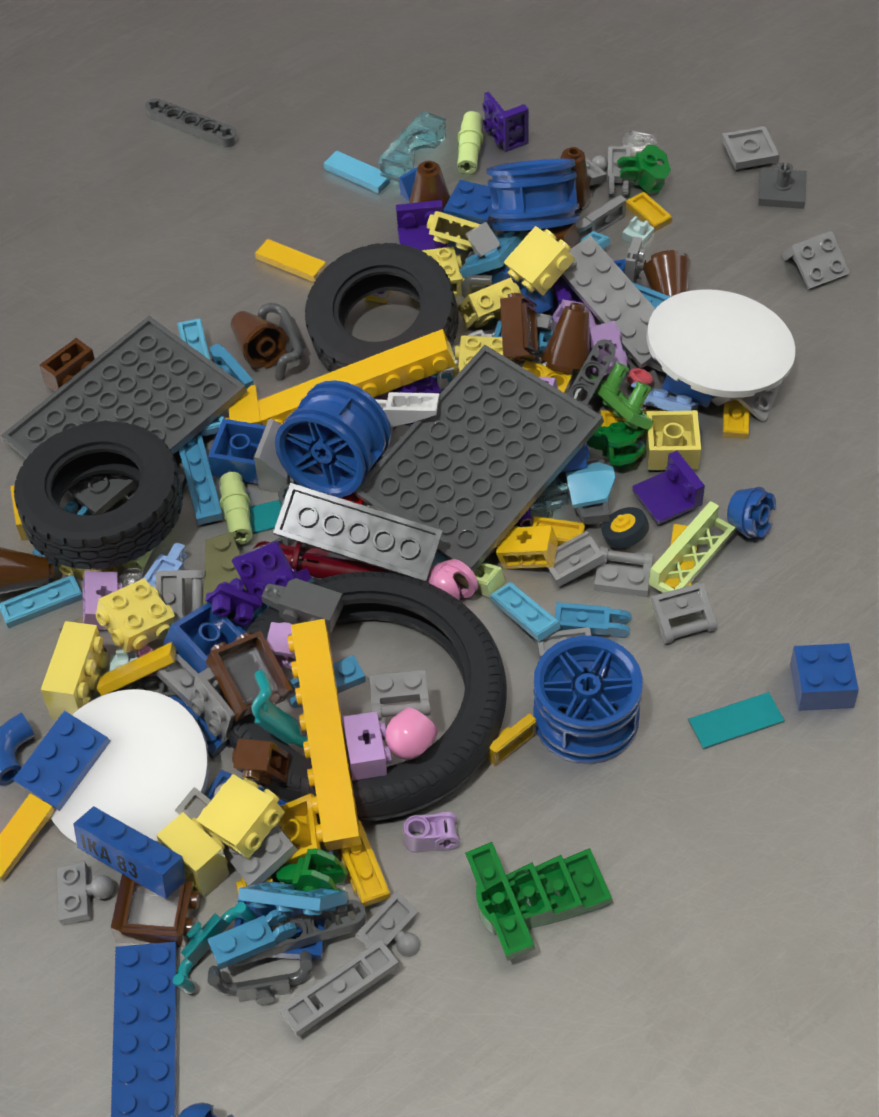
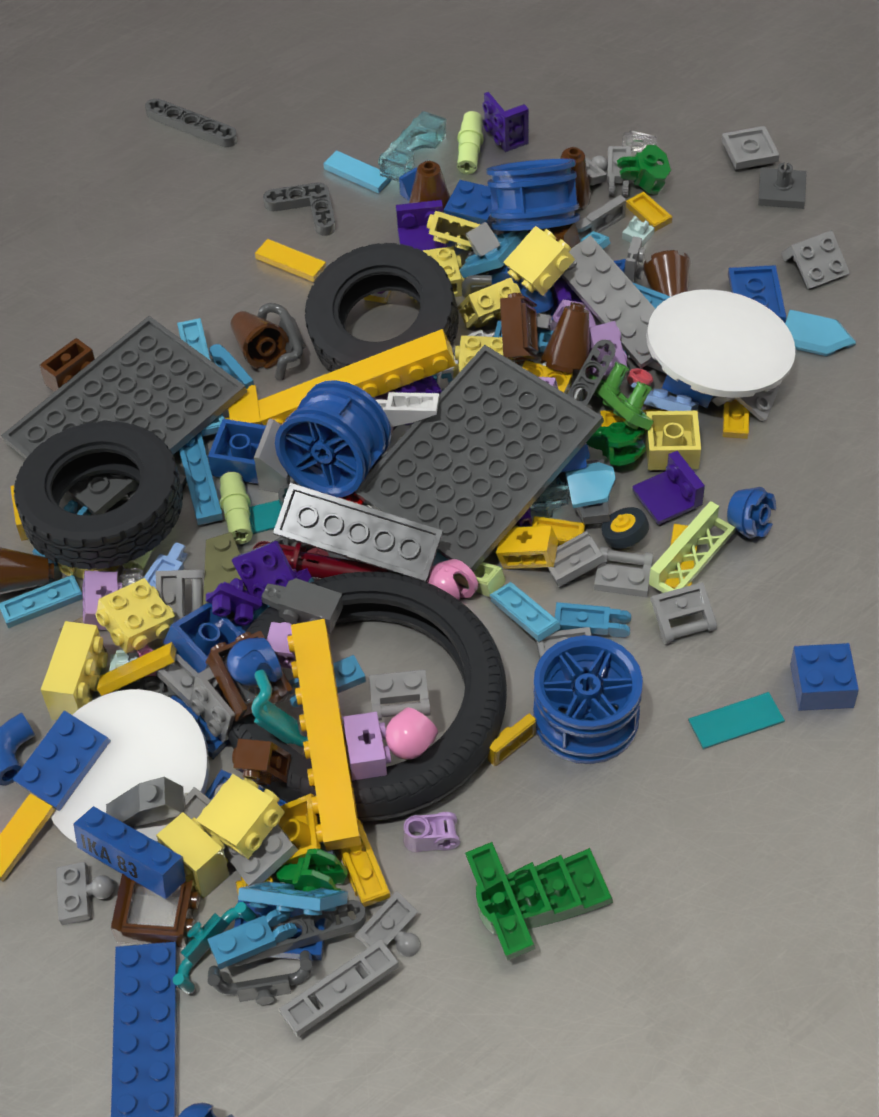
(148, 802): none -> dark grey slope
(250, 656): none -> blue helmet
(314, 200): none -> dark grey beam
(759, 284): none -> blue plate
(817, 333): none -> medium azure tile

